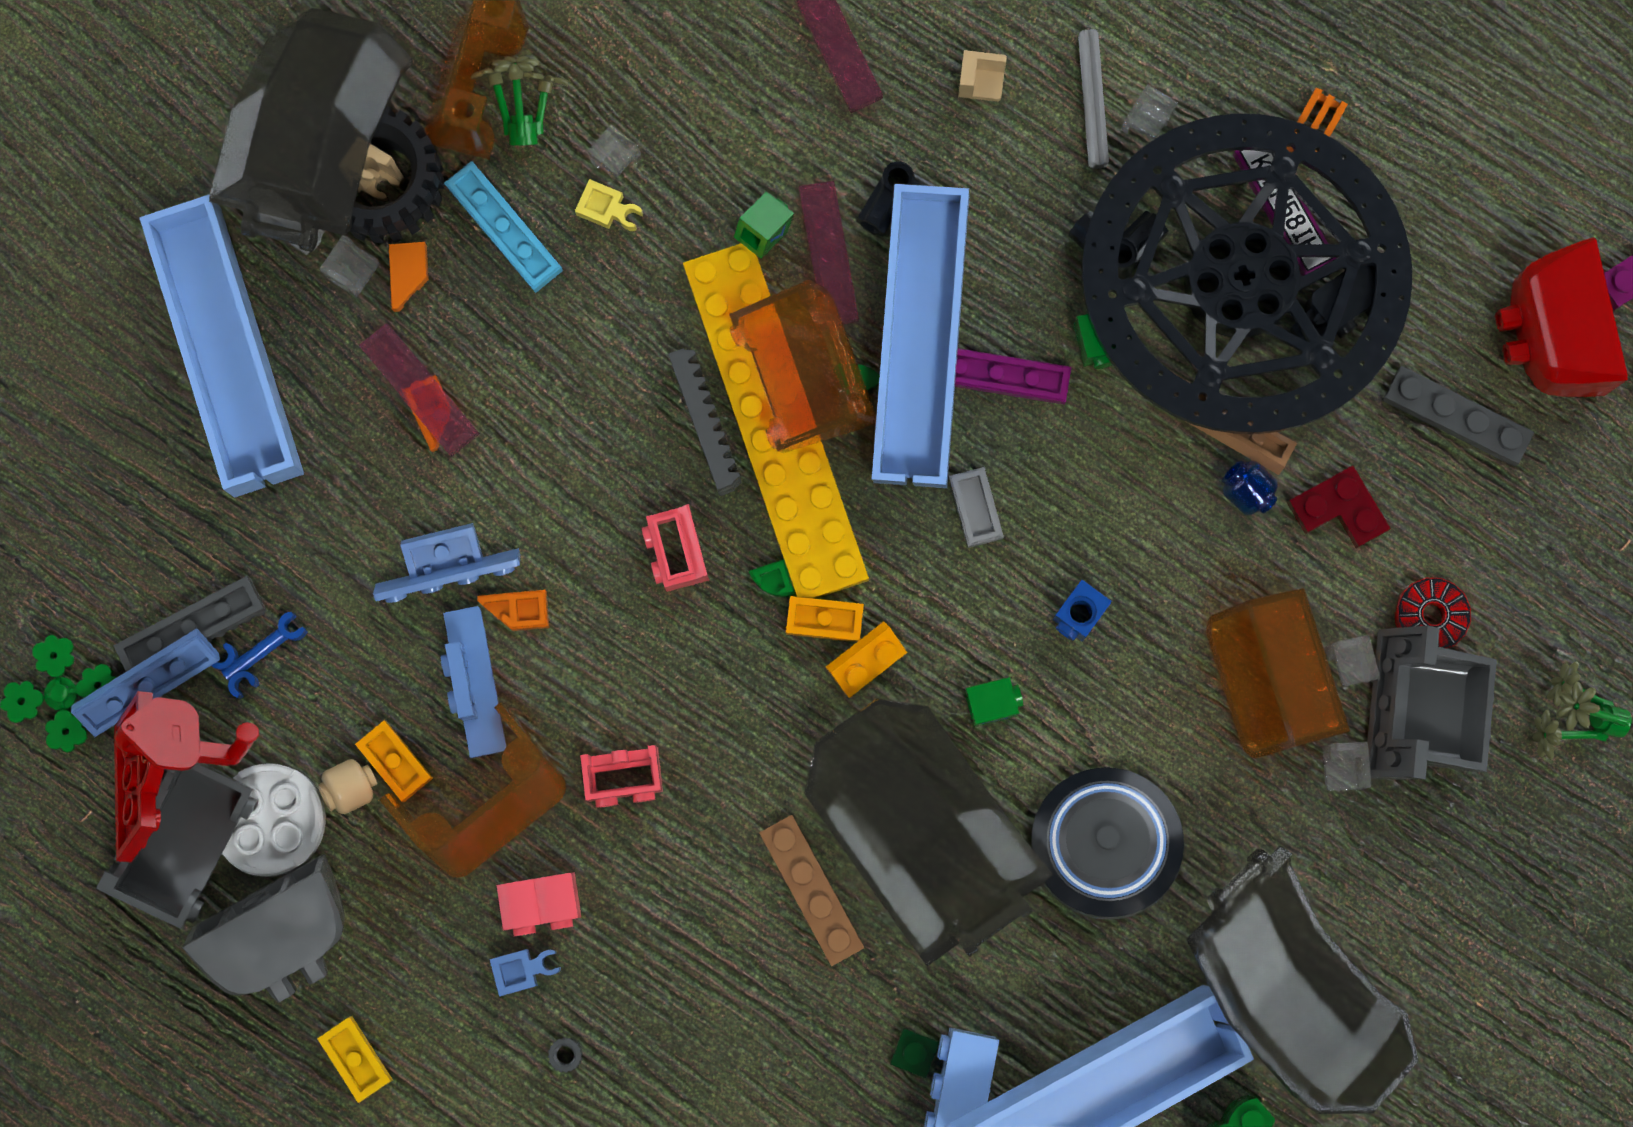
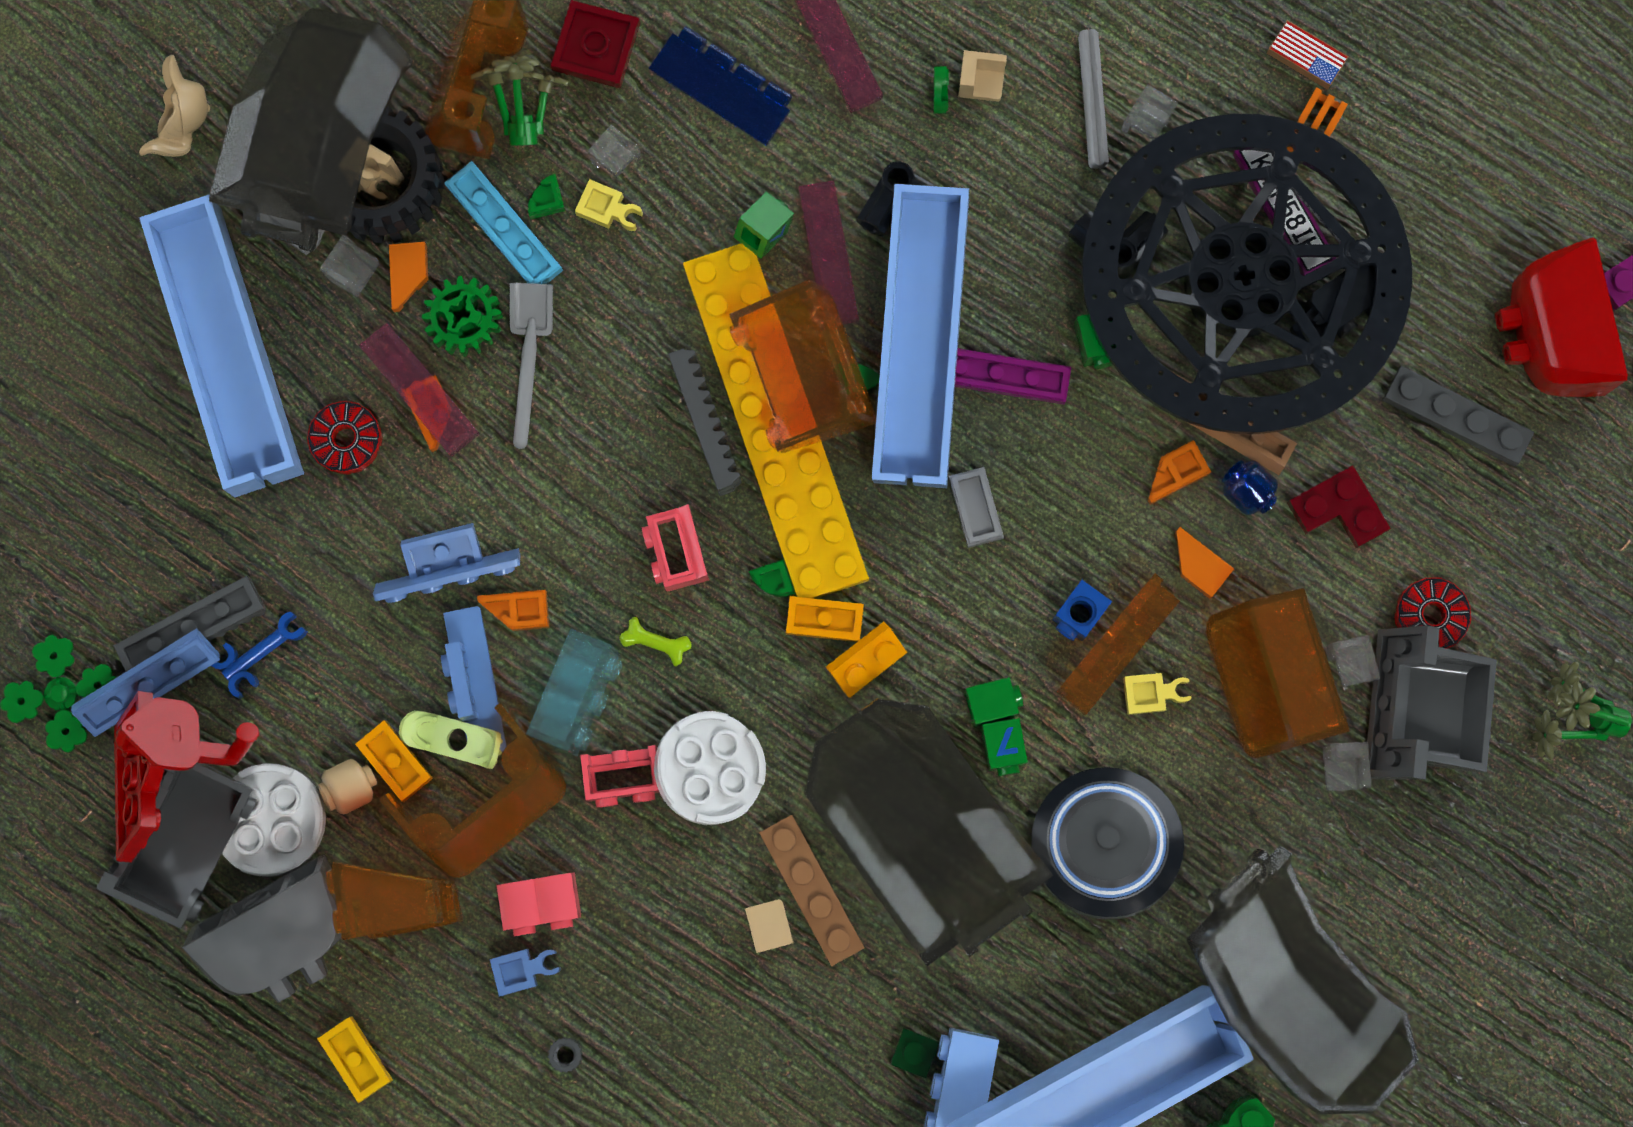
(183, 113): none -> tan hair
(330, 422): none -> tile
(389, 901): none -> clear orange windscreen
(432, 734): none -> yellowish green piece
(464, 302): none -> green gear
(529, 316): none -> light grey piece
(546, 199): none -> green tile
(575, 693): none -> clear light blue brick
(595, 44): none -> dark red plate
(672, 647): none -> lime piece
(709, 768): none -> white tile
(725, 93): none -> clear blue windscreen
(769, 925): none -> tan panel
(940, 89): none -> green tile
(1004, 746): none -> green brick
(1118, 645): none -> clear orange fence
(1148, 693): none -> light yellow plate
(1177, 471): none -> orange tile
(1200, 565): none -> orange tile
(1307, 54): none -> tile

